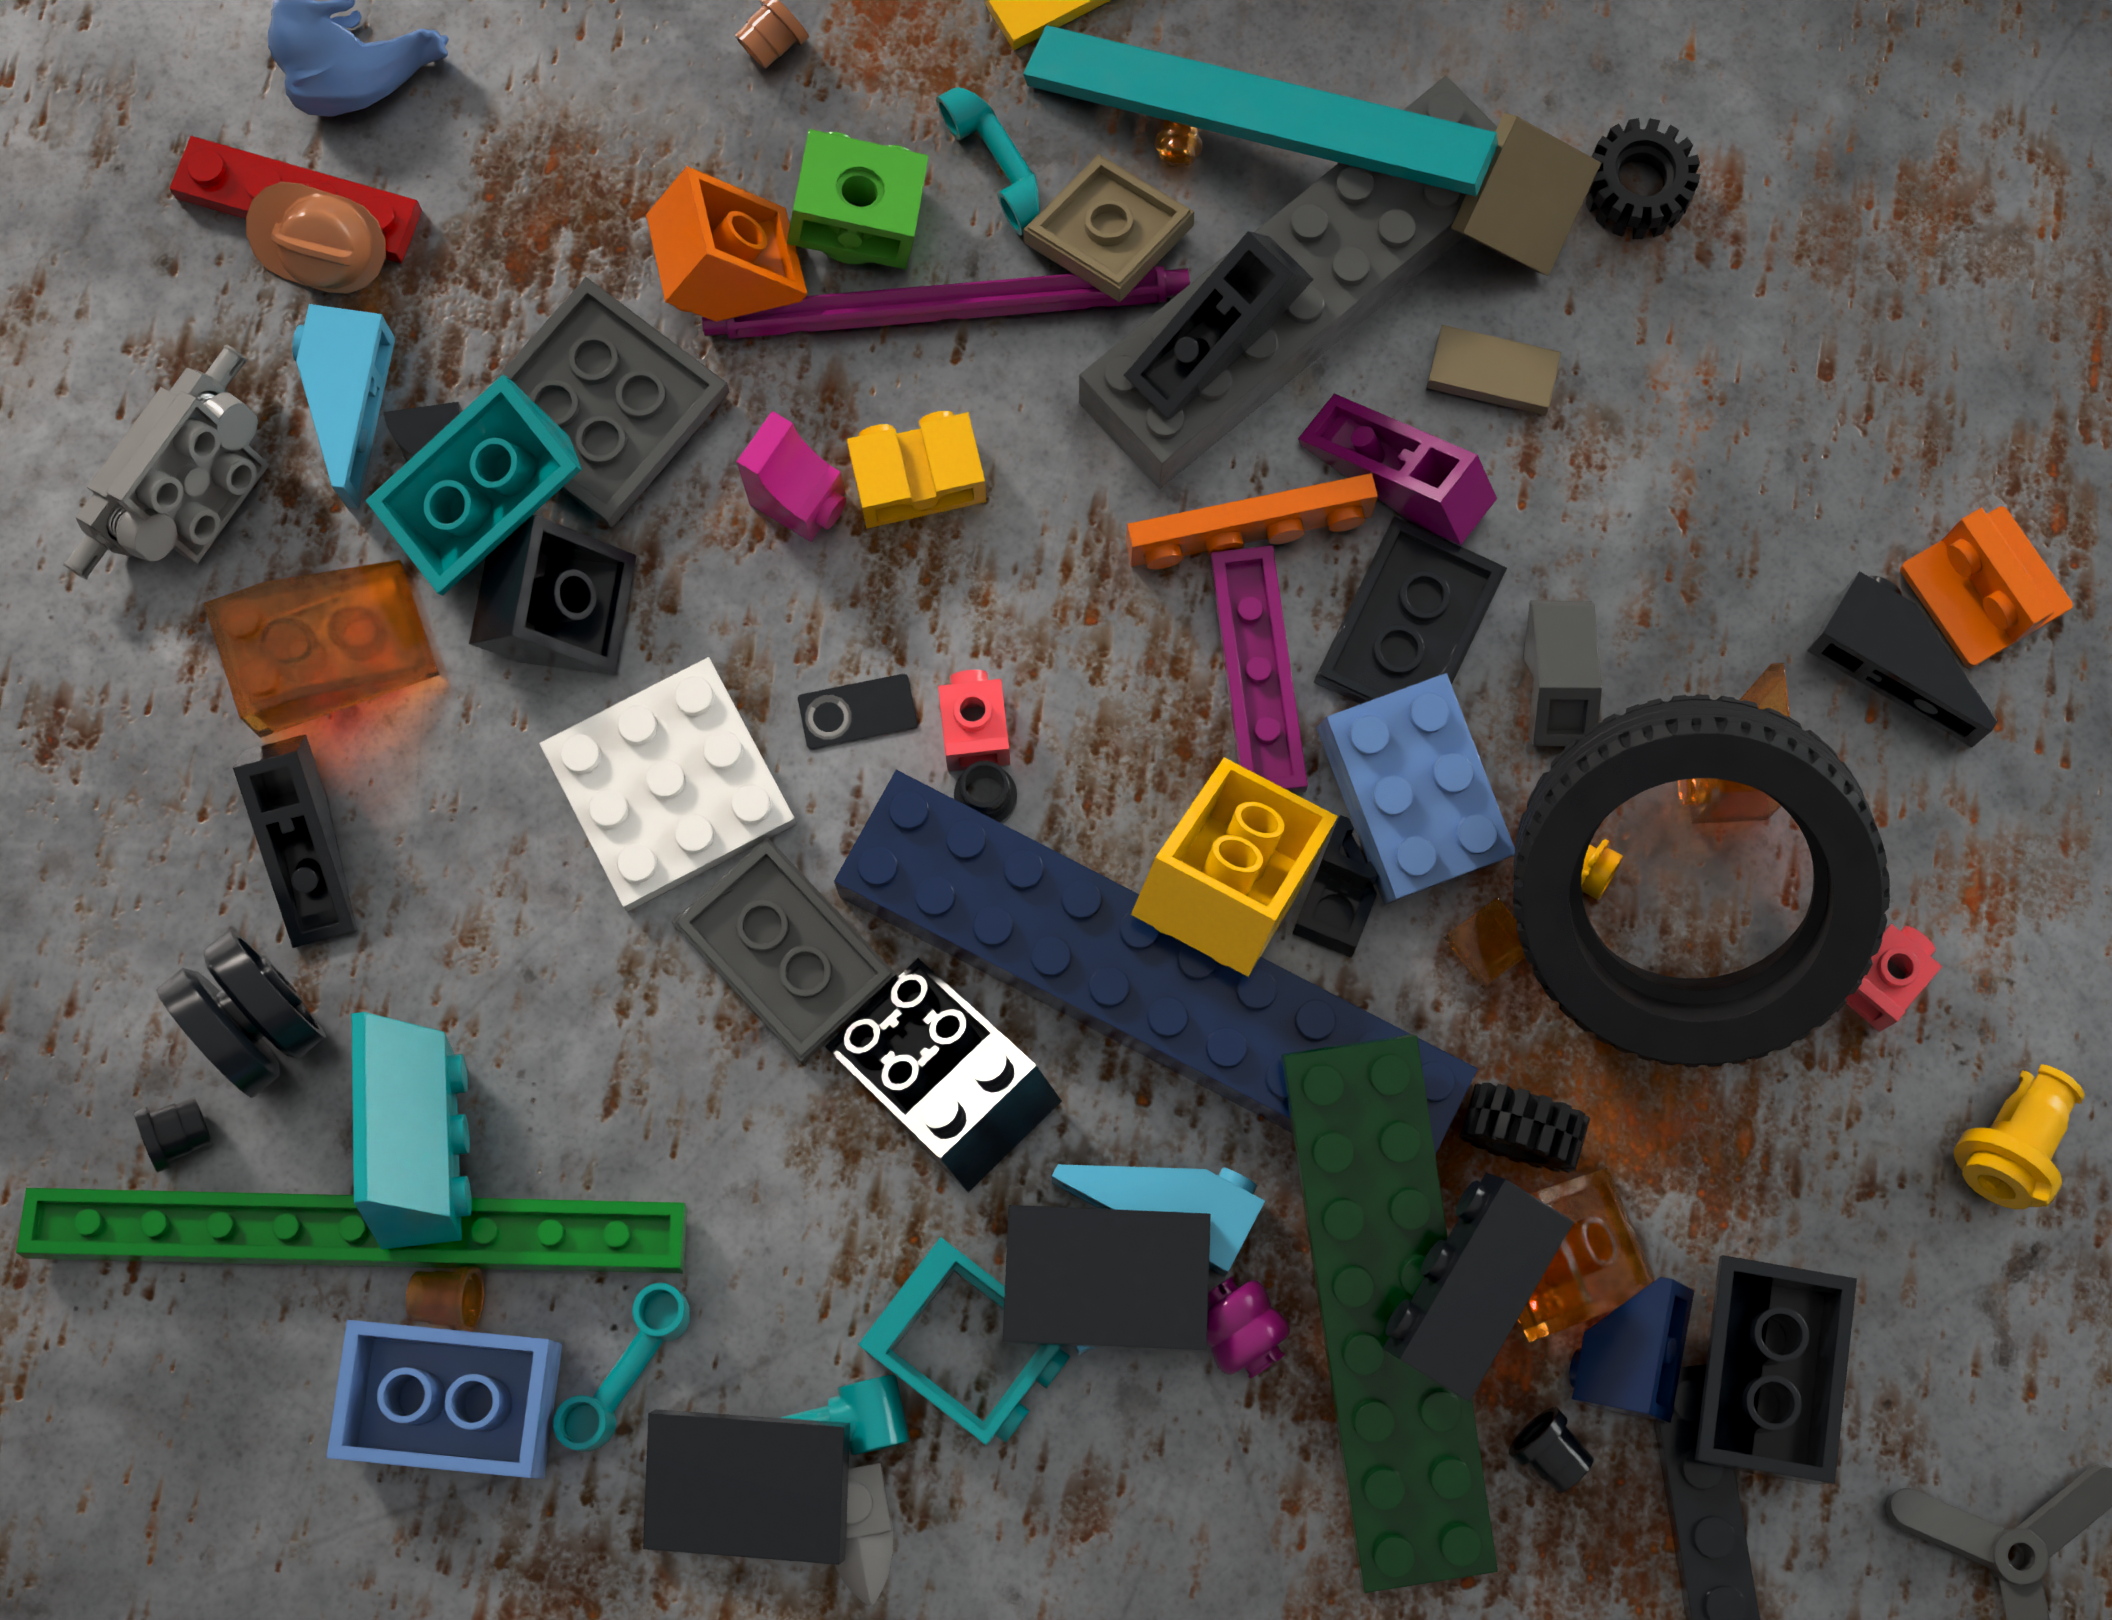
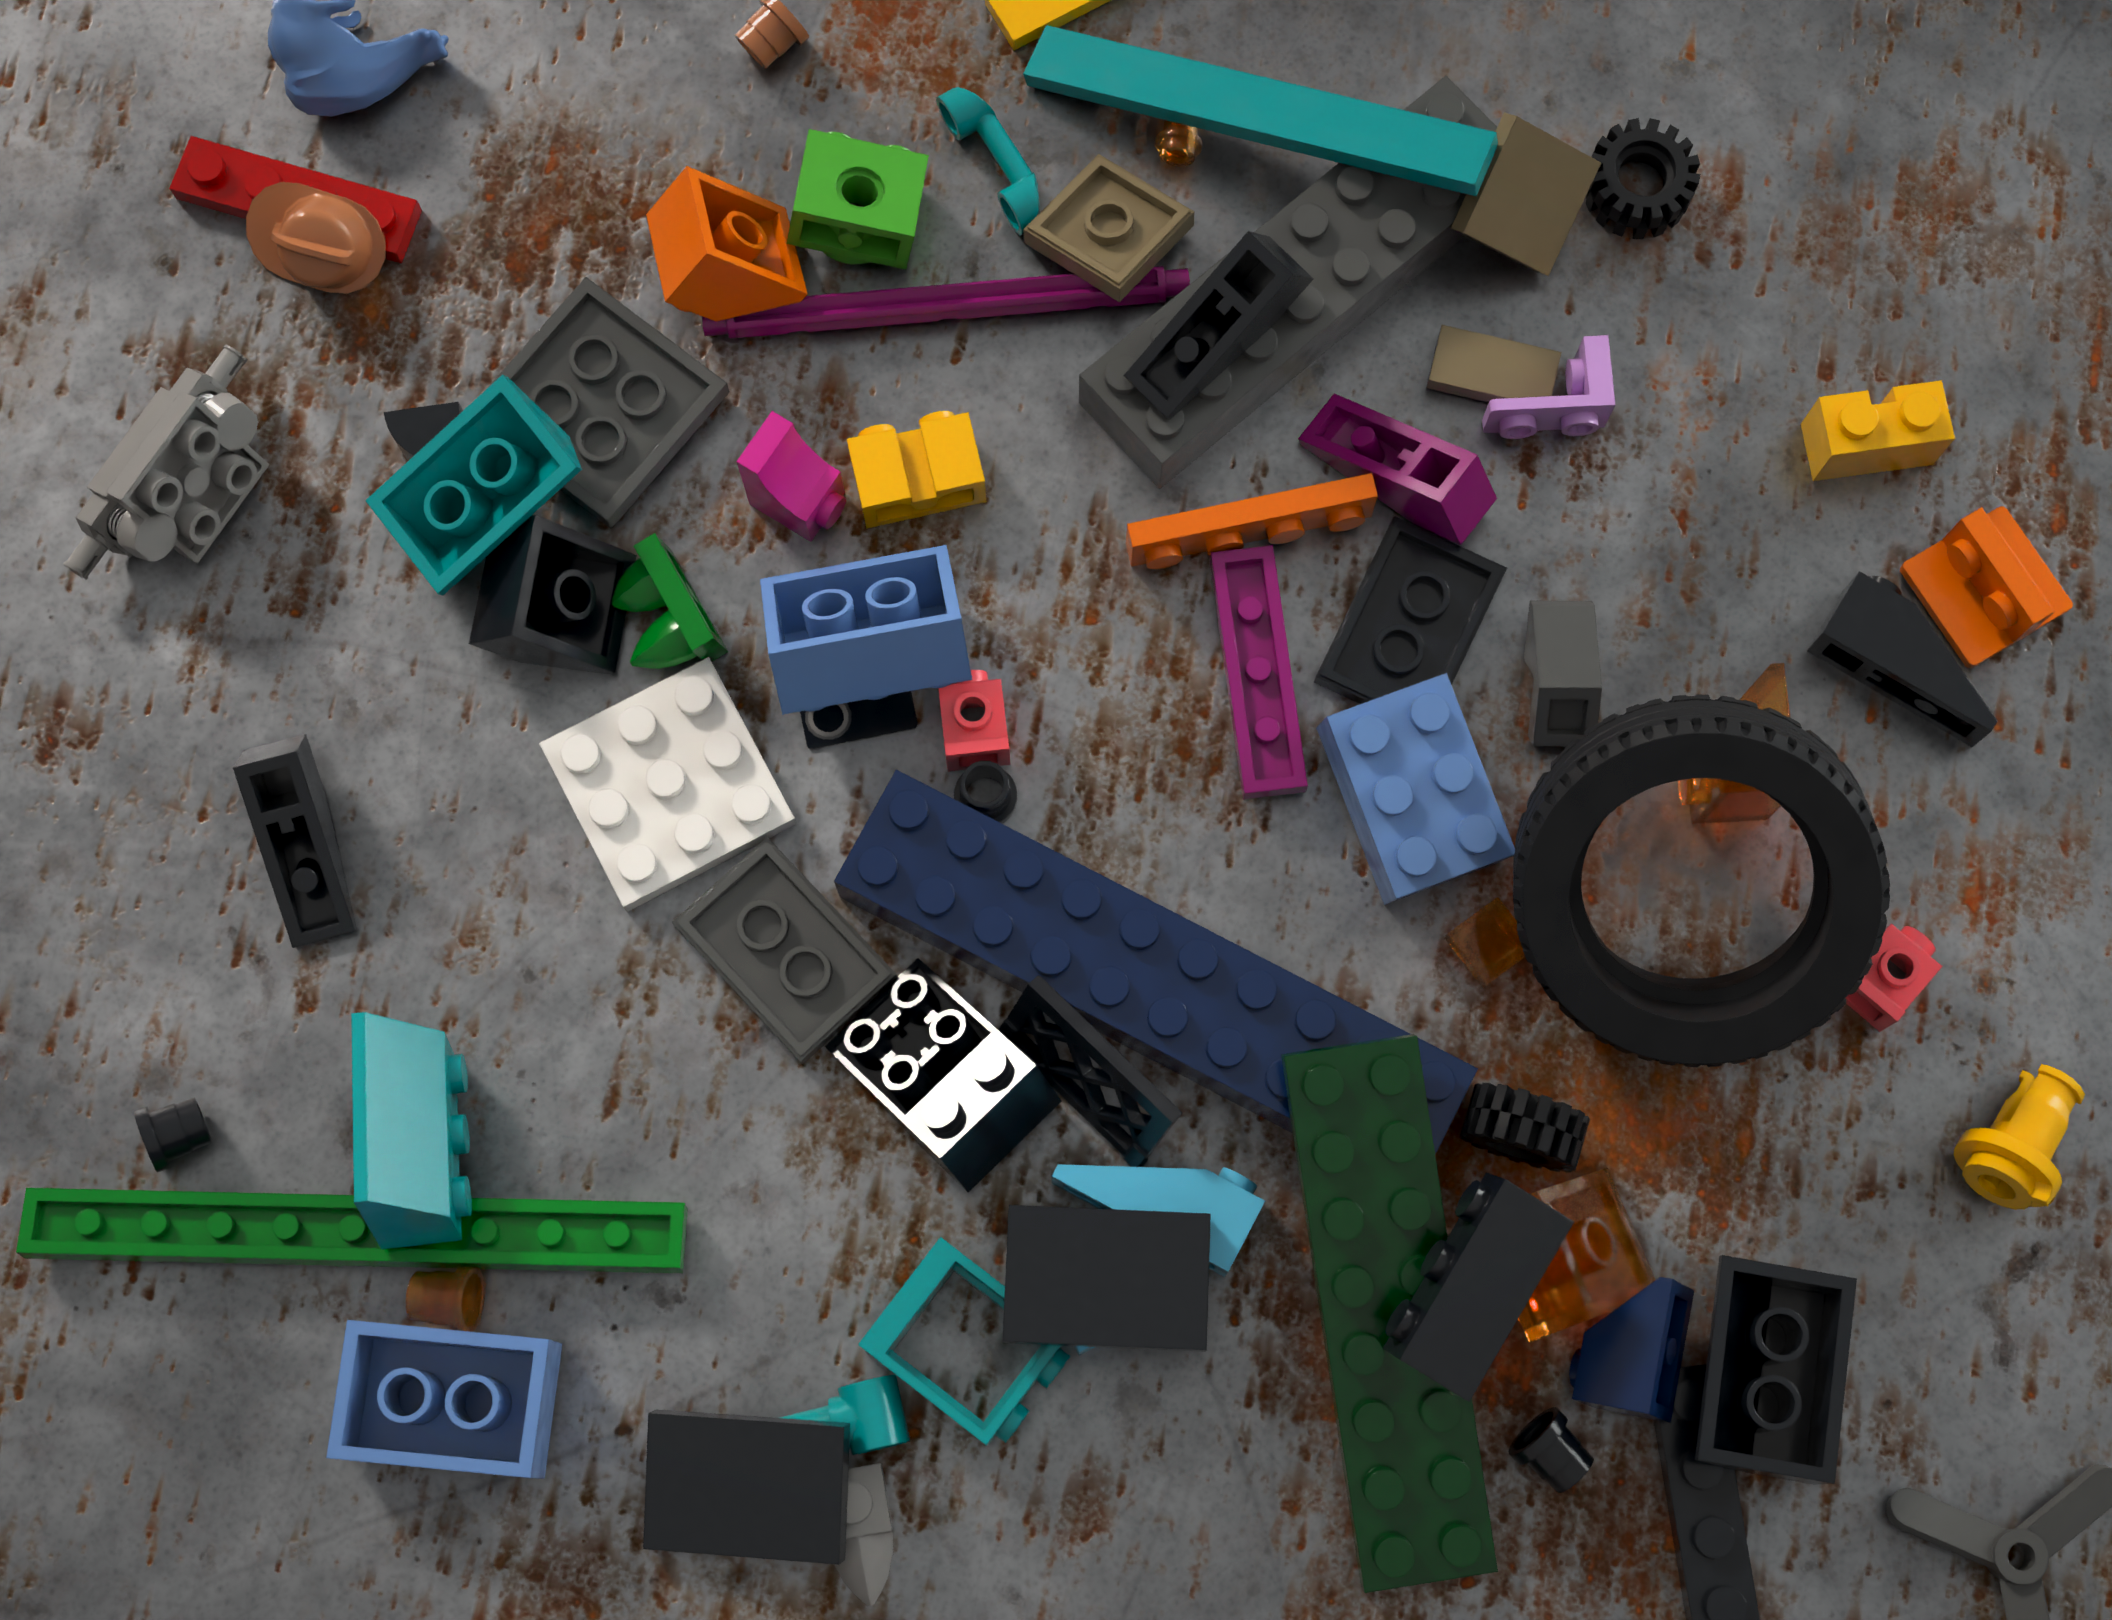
(232, 1021): black wheel -> none
(319, 643): clear orange slope -> none
(344, 376): medium azure slope -> none
(590, 1422): teal bar -> none
(683, 629): none -> green tile
(864, 630): none -> medium blue brick
(1116, 1072): none -> black window
(1234, 866): yellow brick -> none
(1244, 1328): magenta piece -> none
(1339, 894): black slope -> none
(1576, 414): none -> lavender bracket
(1599, 869): yellow plate -> none
(1854, 438): none -> yellow brick

